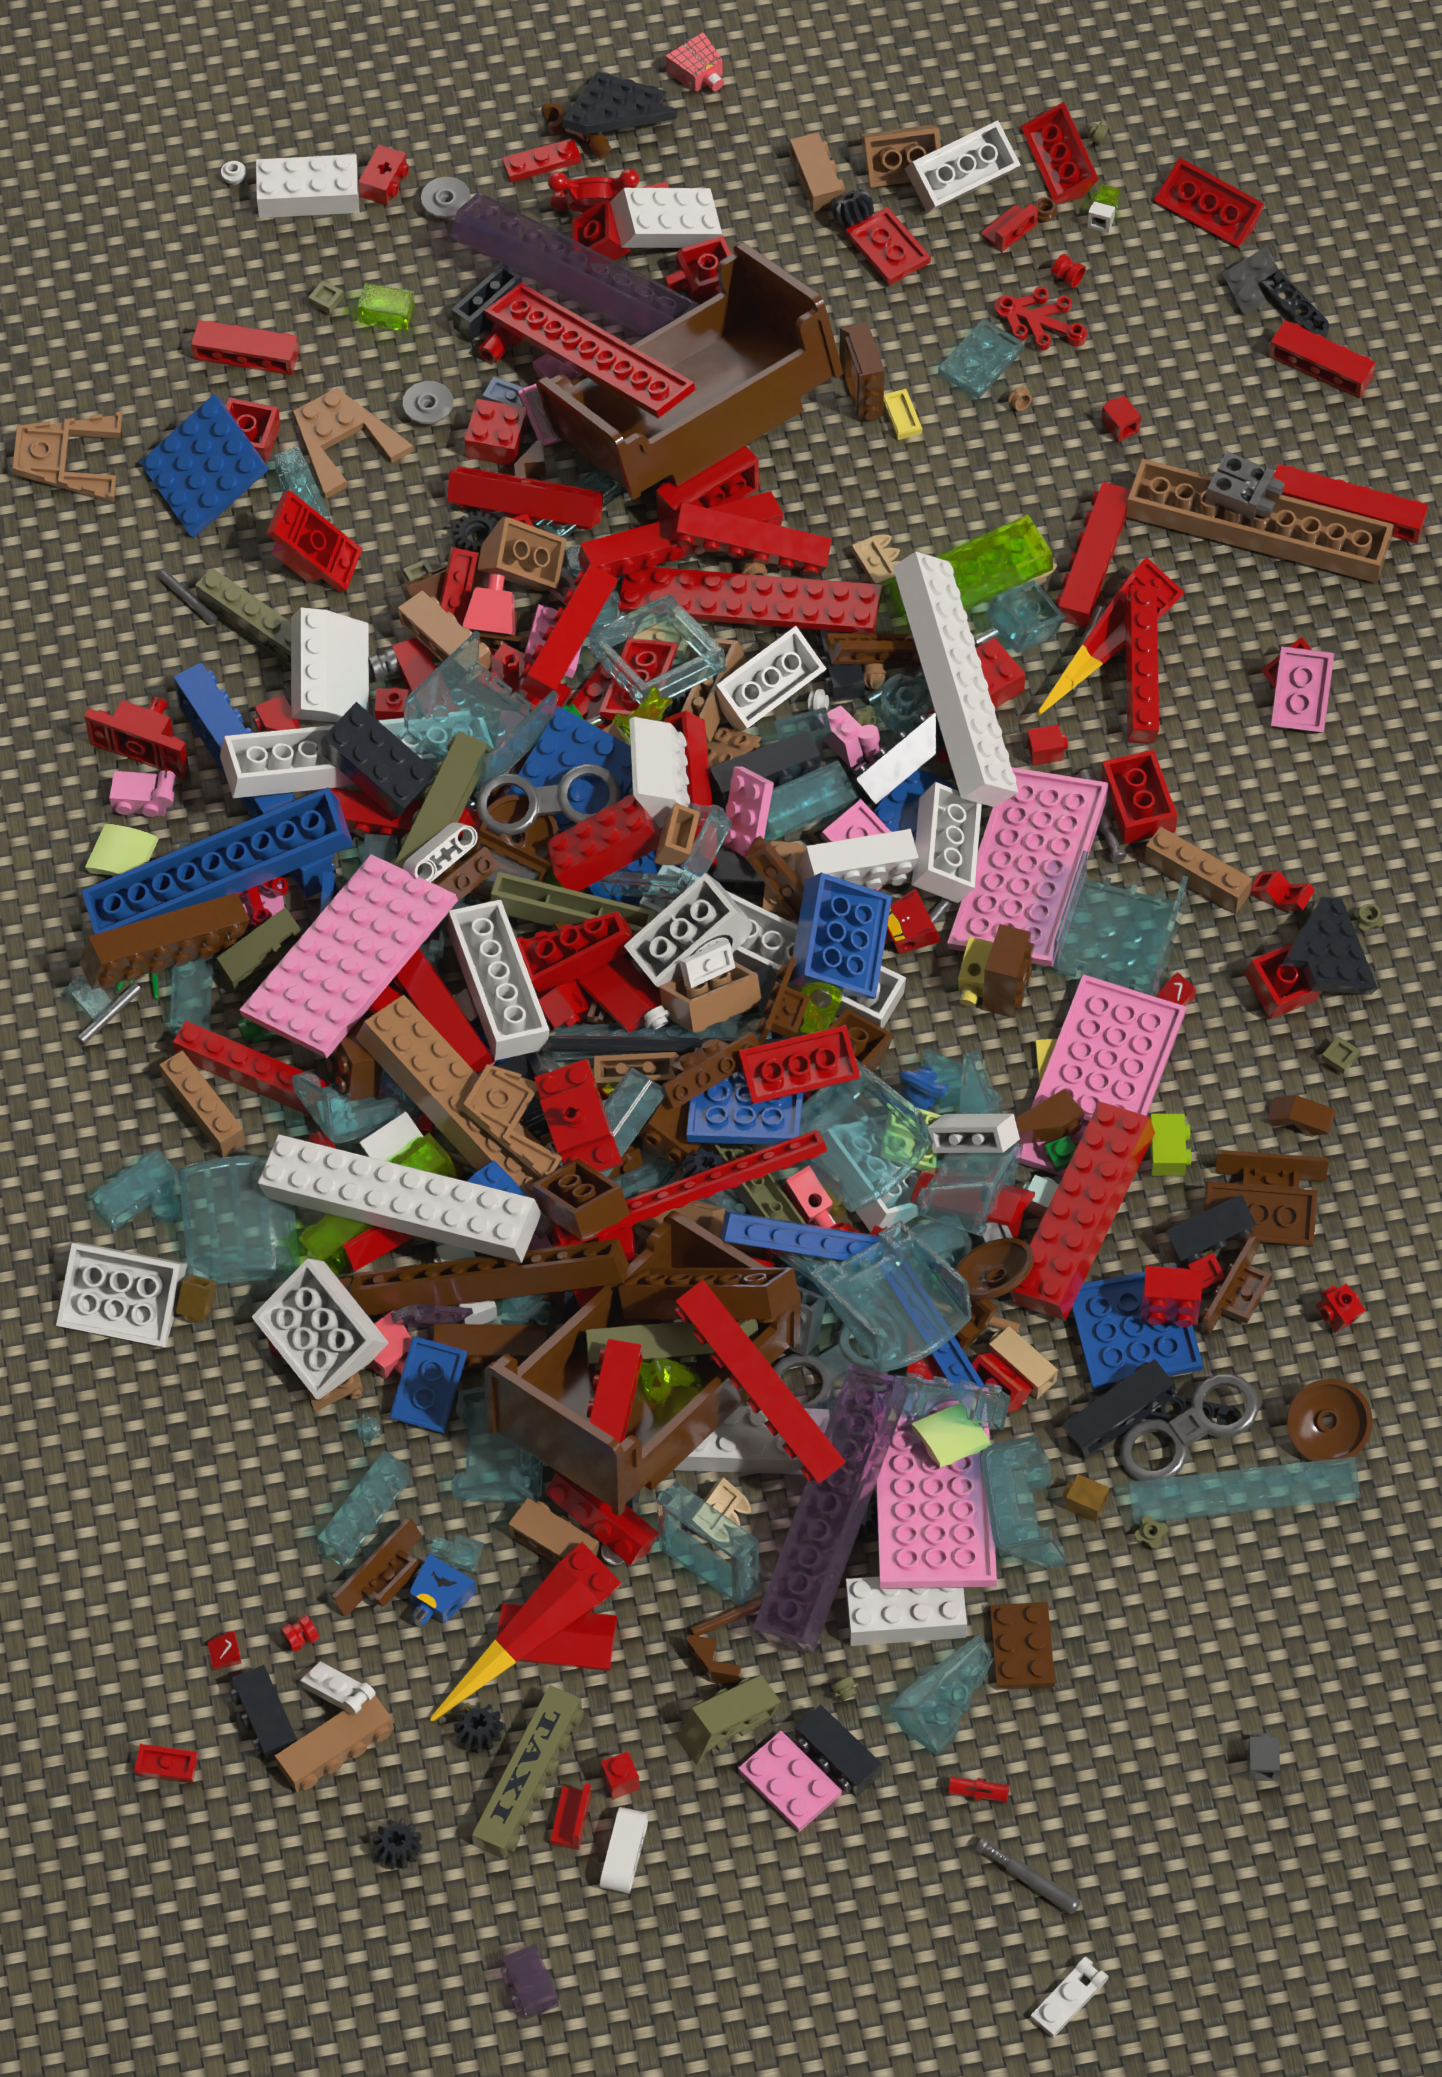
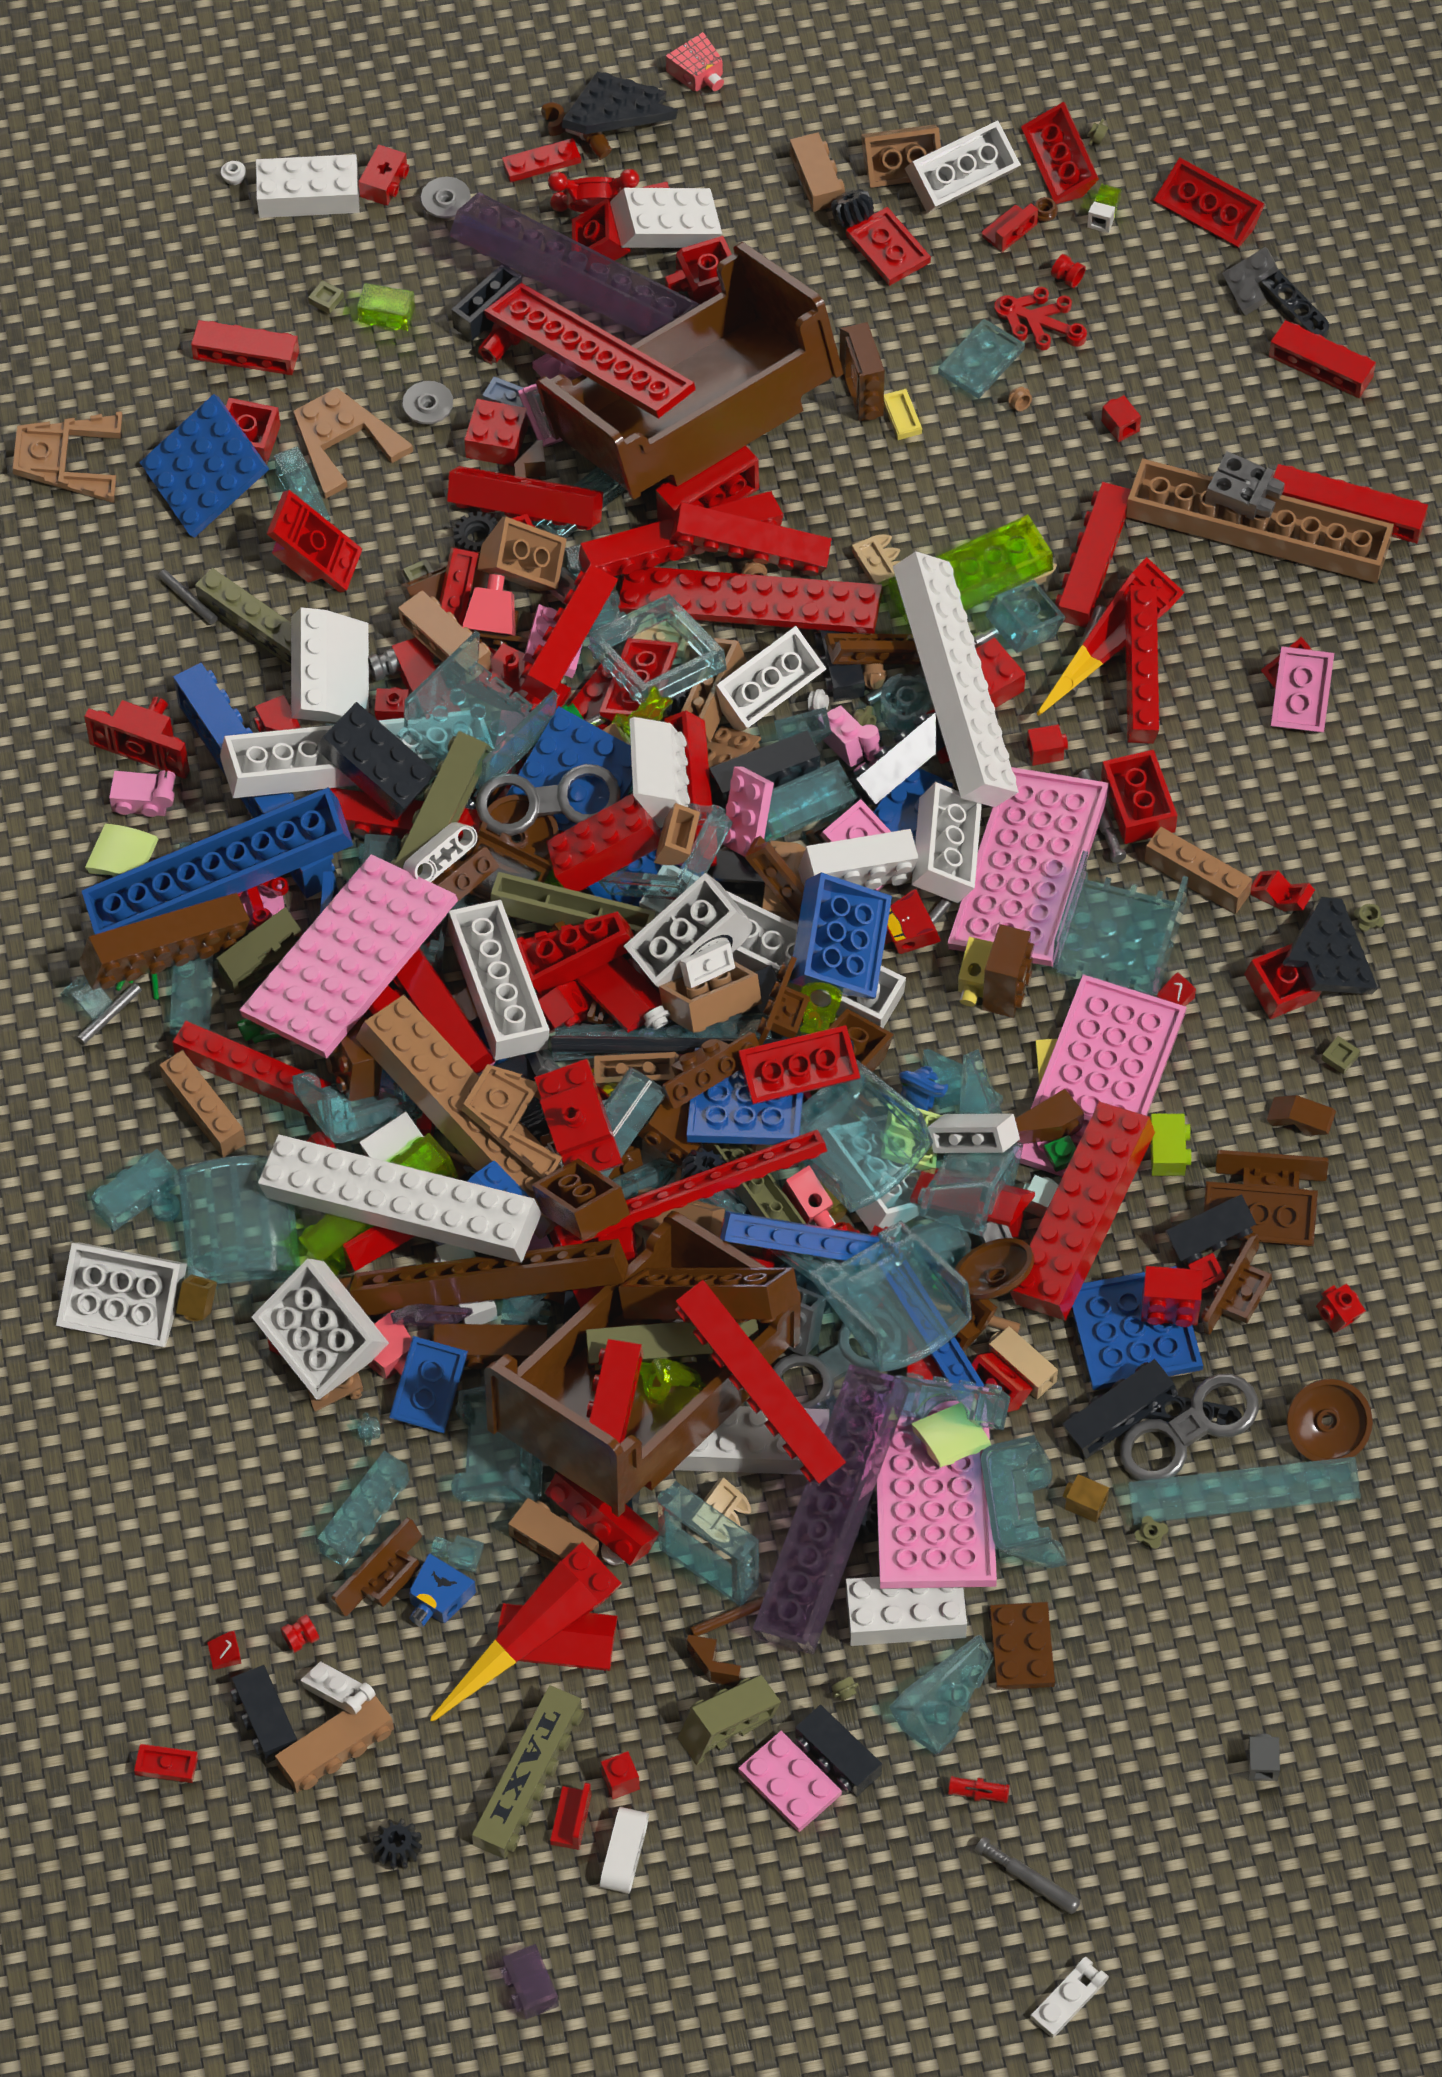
(476, 1718): black gear -> none

